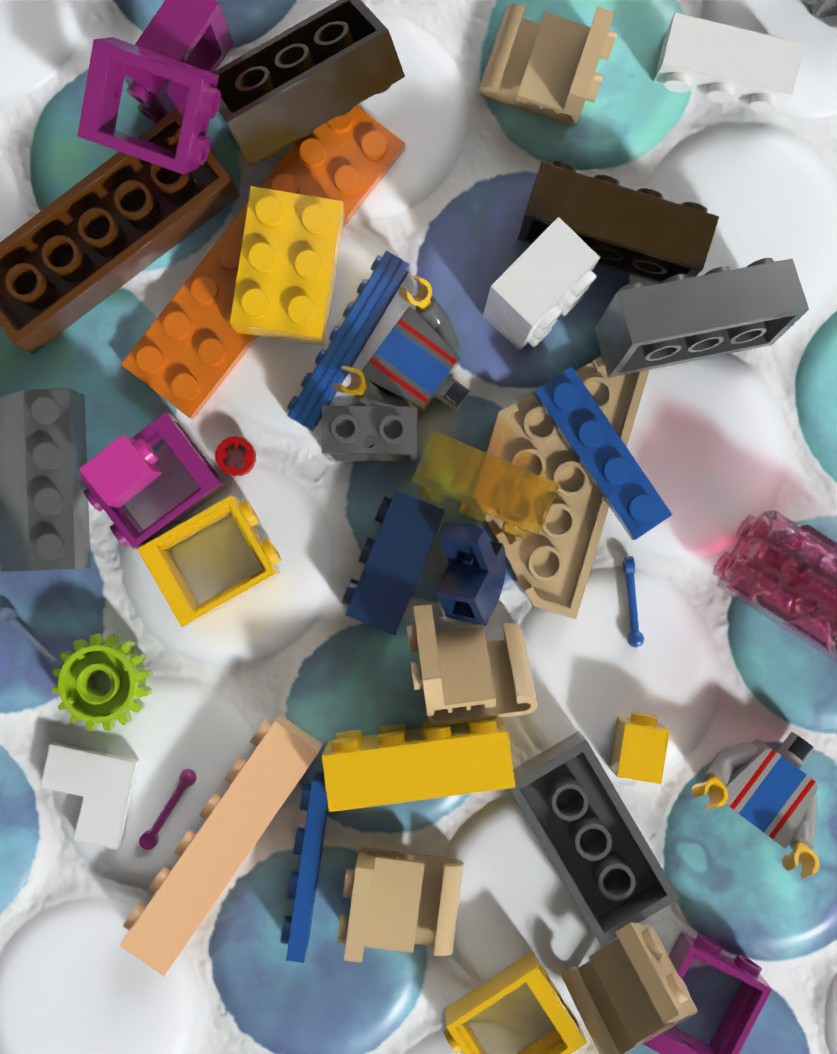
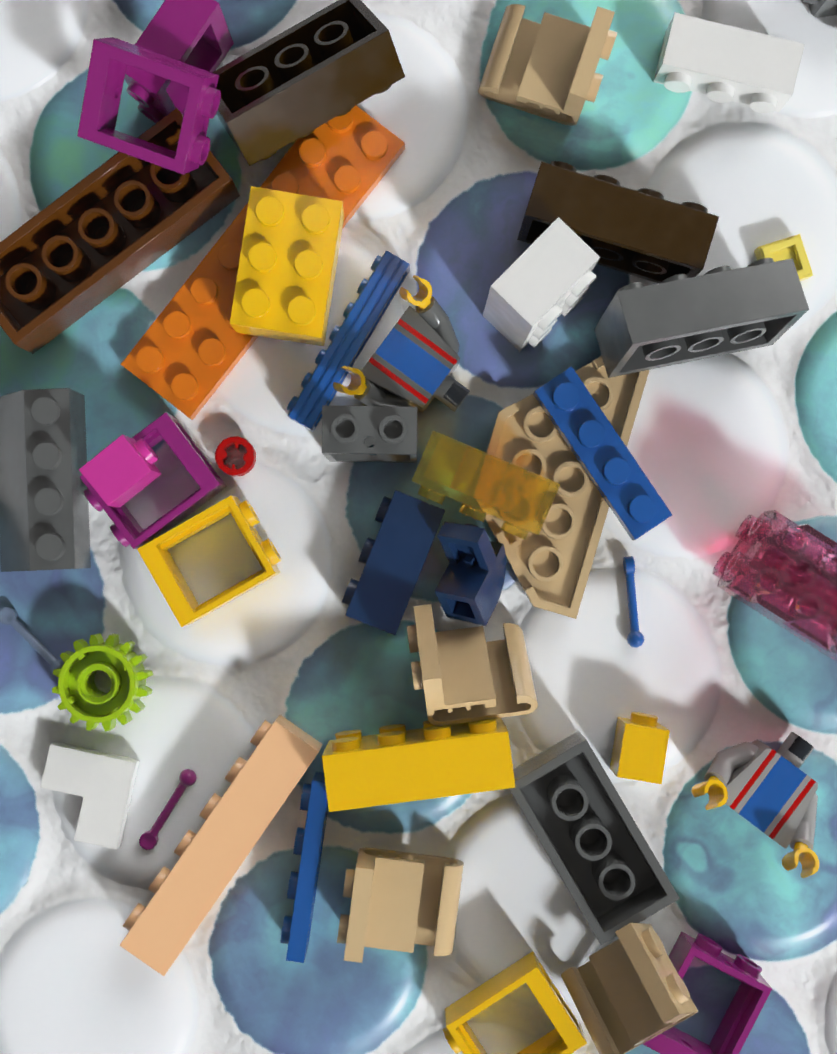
(786, 249): none -> light yellow tile

